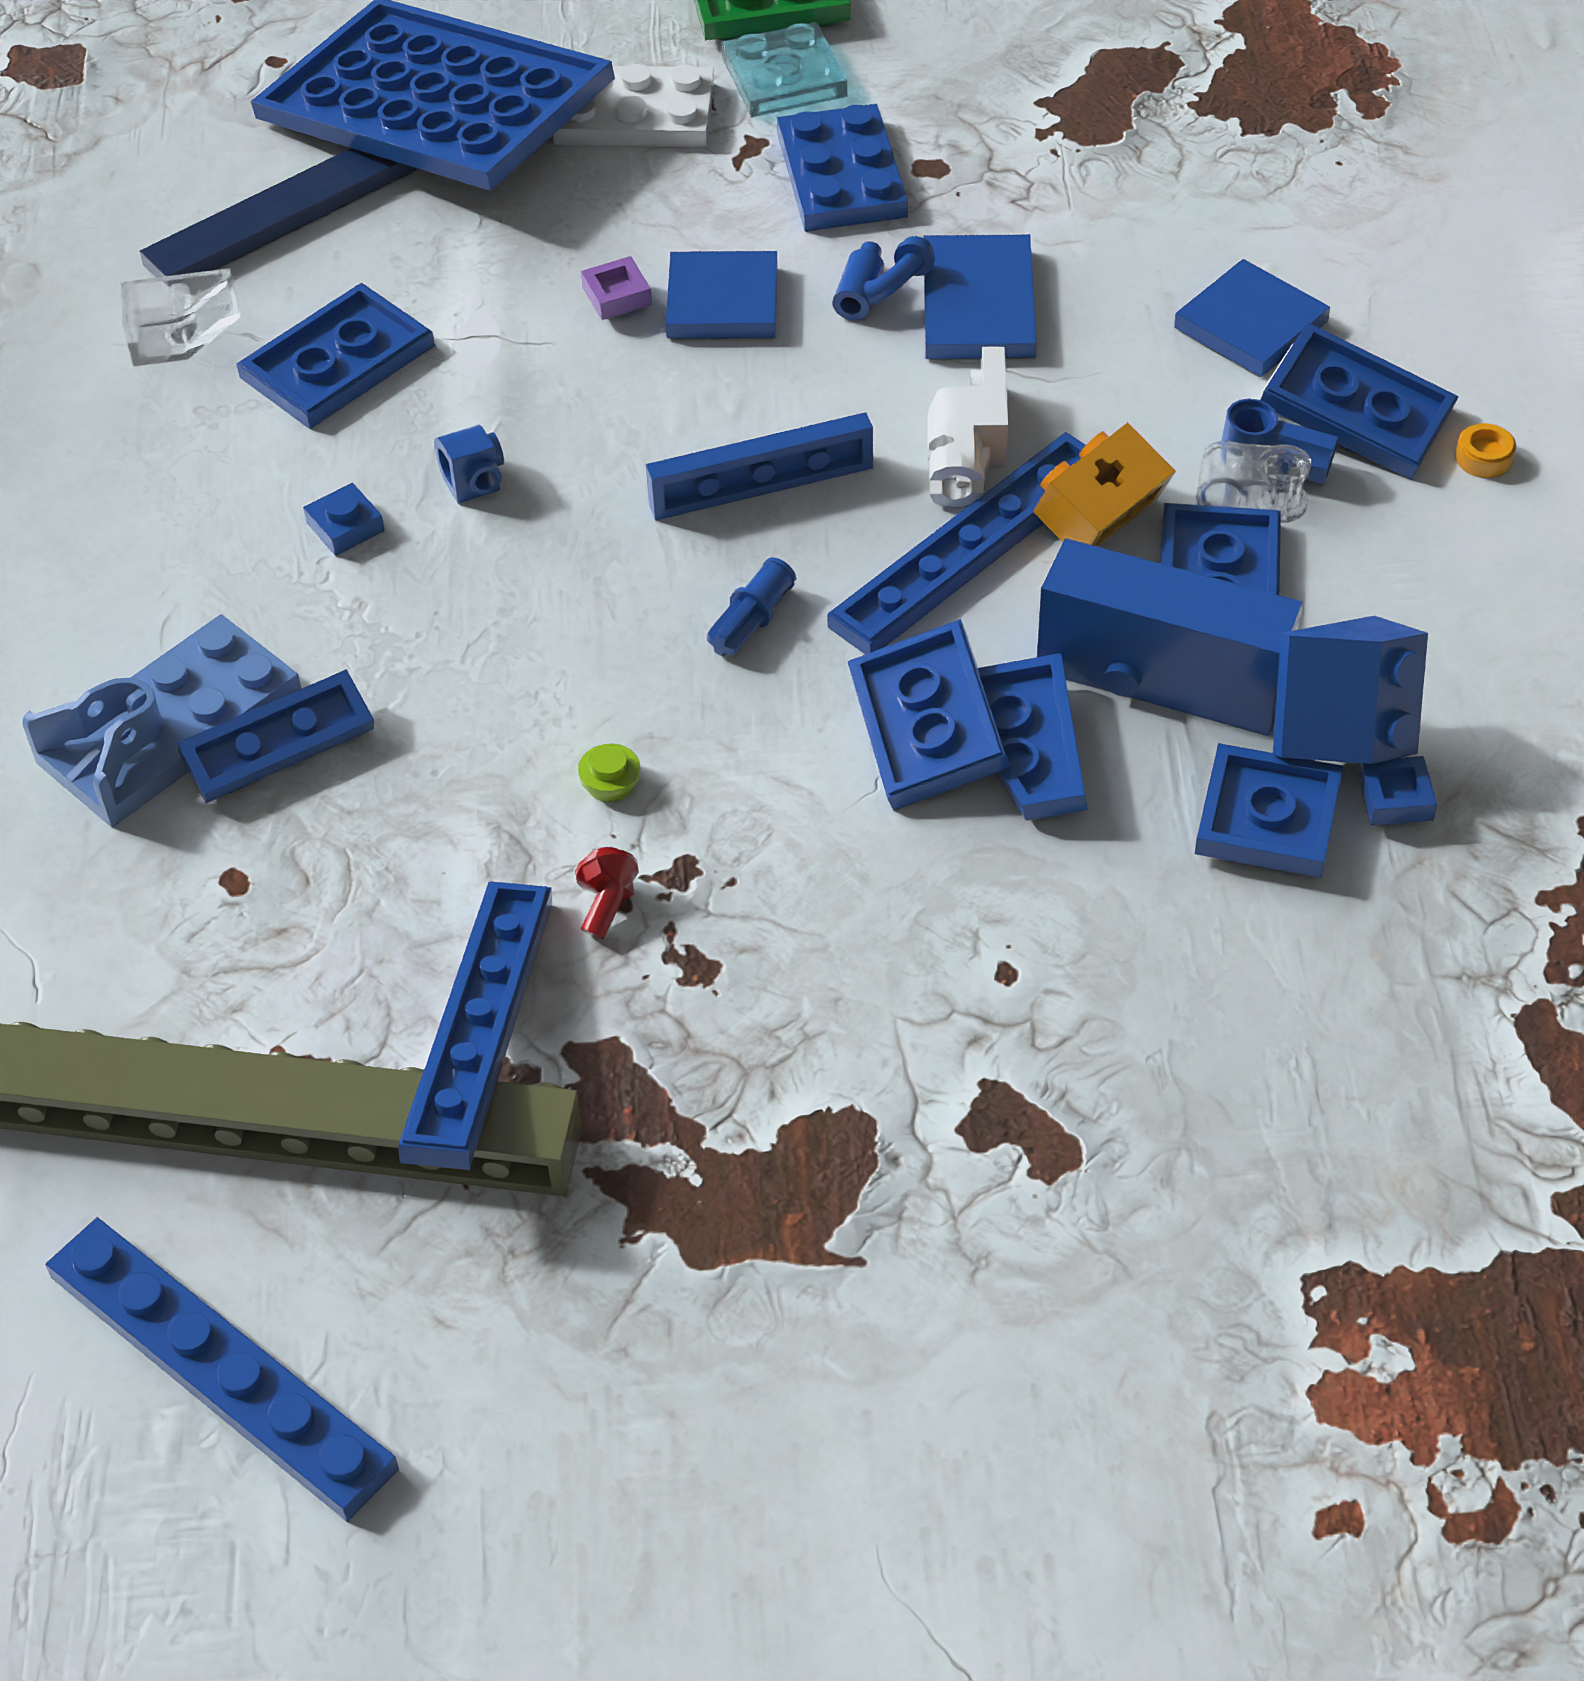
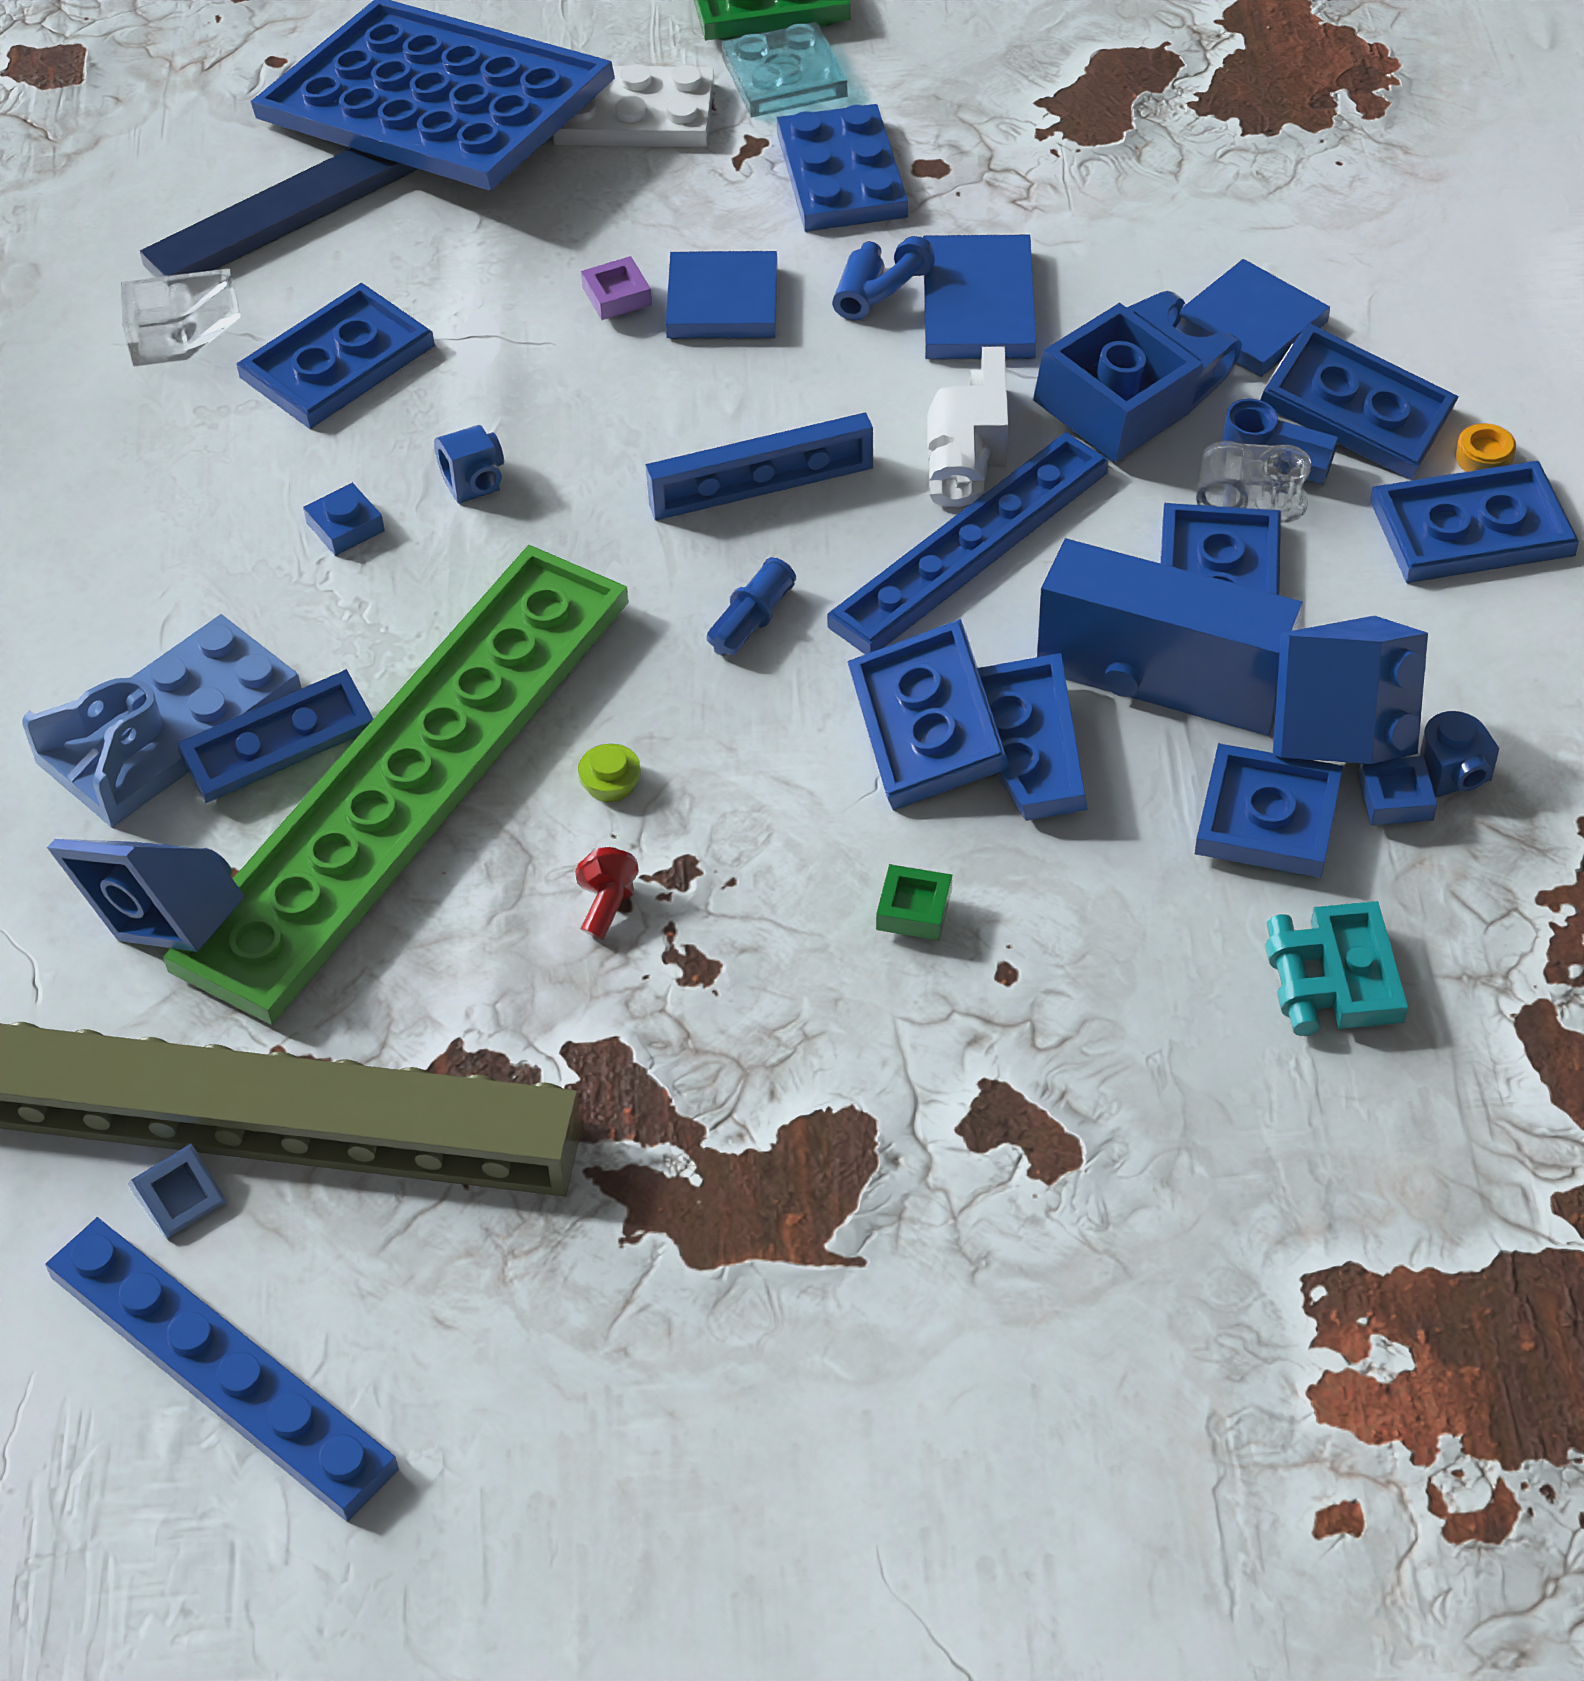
(152, 890): none -> blue slope
(177, 1191): none -> medium blue slope
(400, 782): none -> bright green plate
(476, 1027): blue tile -> none
(914, 902): none -> green plate
(1104, 488): light orange brick -> none
(1131, 374): none -> blue brick
(1356, 962): none -> teal plate
(1458, 752): none -> blue plate
(1473, 521): none -> blue tile

